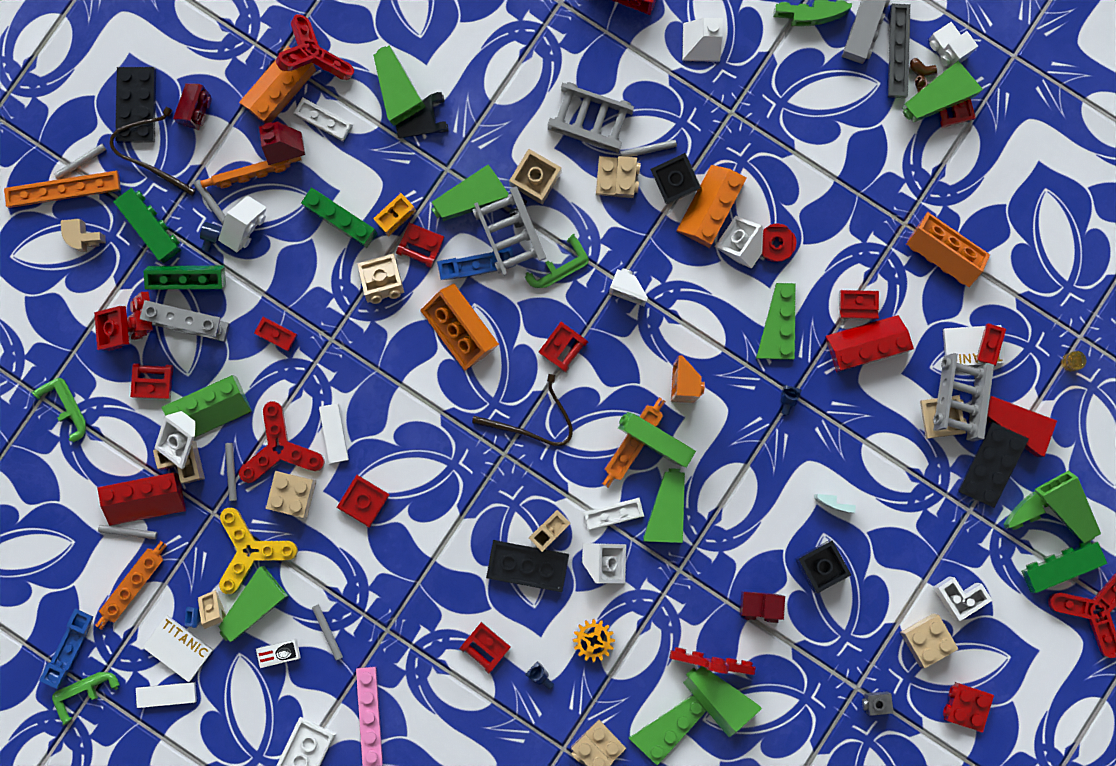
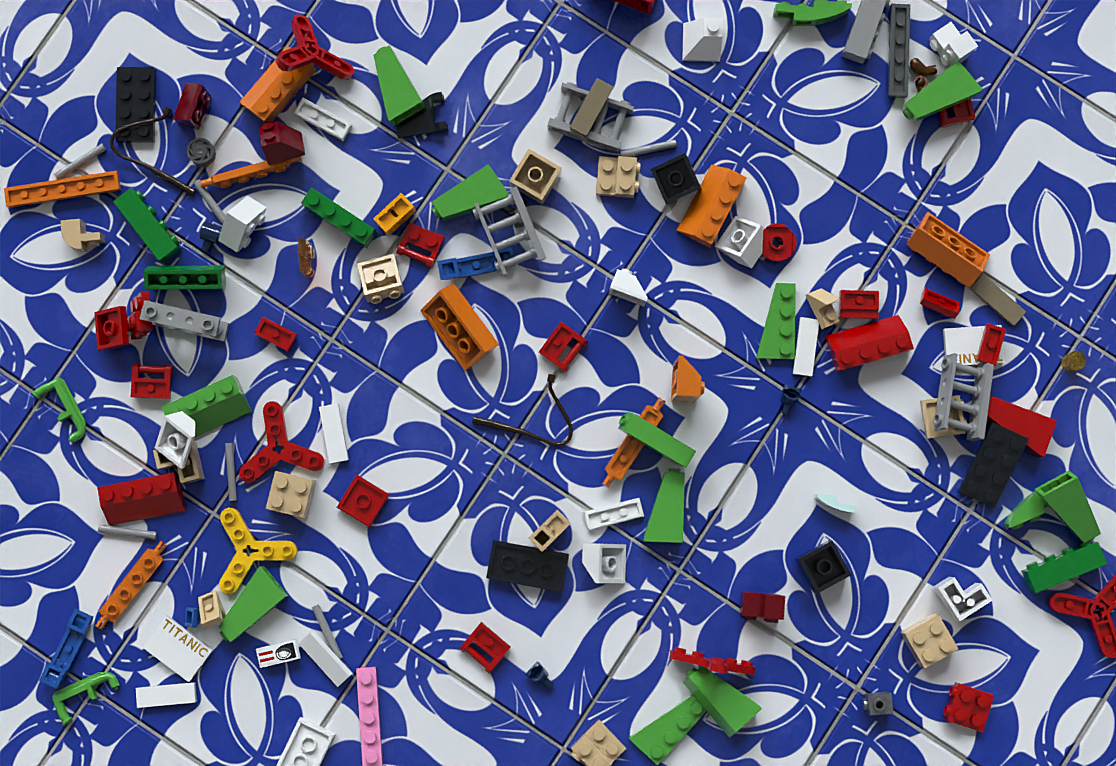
(201, 152): none -> dark grey wheel
(305, 255): none -> clear orange plate
(325, 658): none -> white tile
(563, 271): bright green piece -> none
(590, 648): light orange gear -> none
(591, 107): none -> dark tan tile
(805, 347): none -> white tile
(821, 304): none -> tan slope
(940, 303): none -> red plate
(997, 300): none -> dark tan tile

